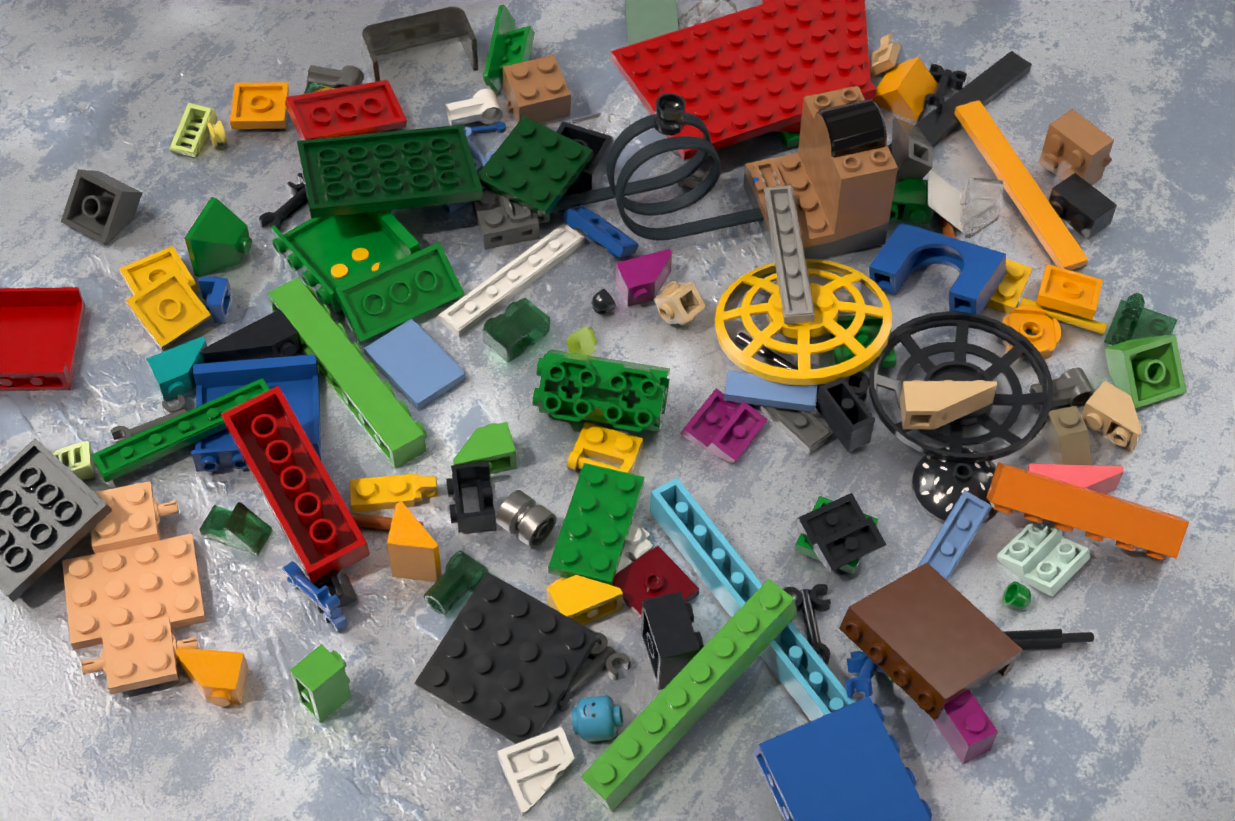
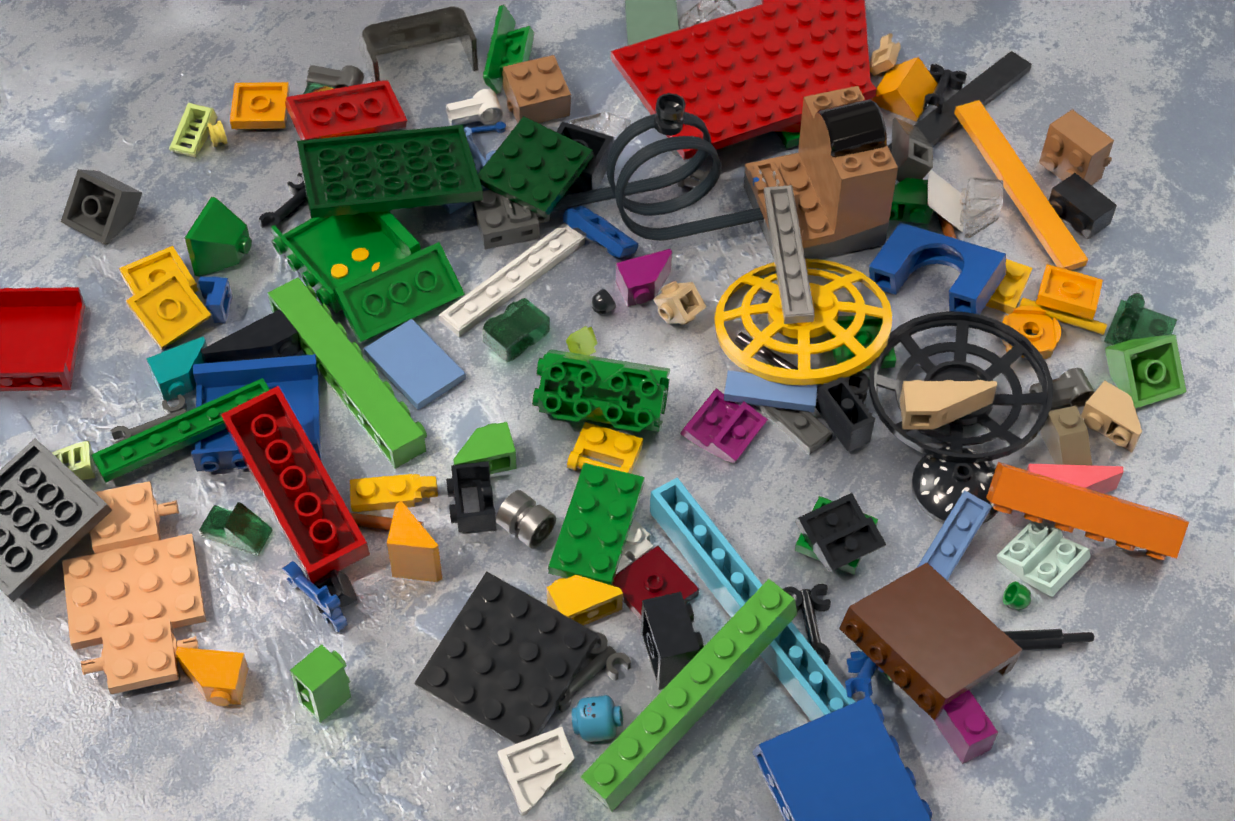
(460, 576): clear green piece -> none

